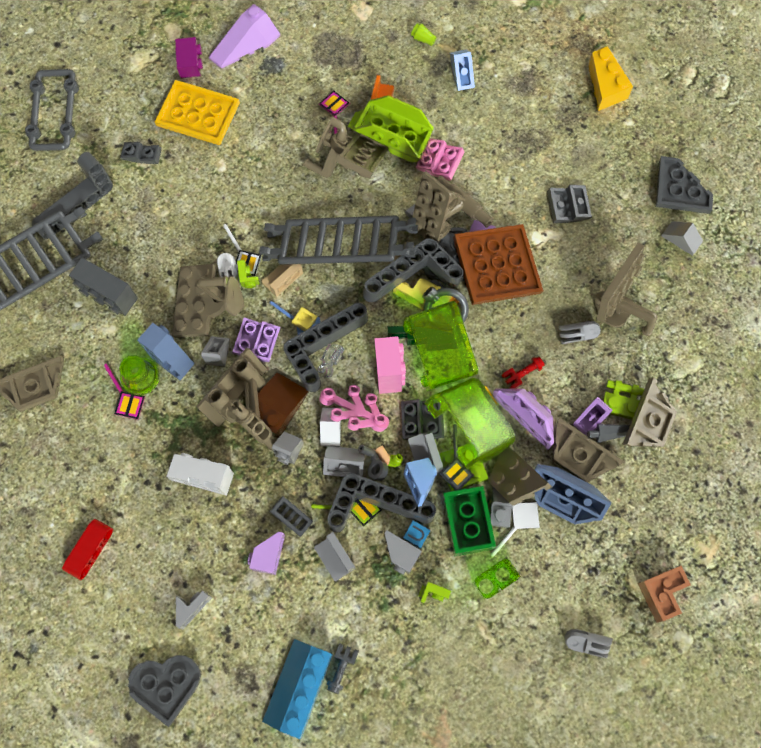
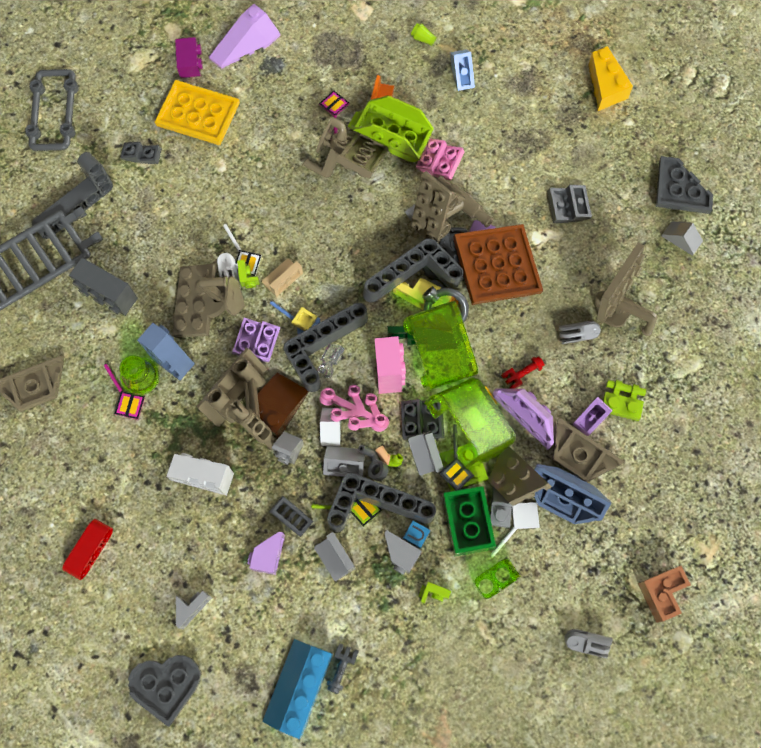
(216, 351): light grey slope -> none
(393, 249): dark grey bar -> none
(420, 478): light blue slope -> none
(608, 432): dark grey bar -> none
(652, 418): wing -> none

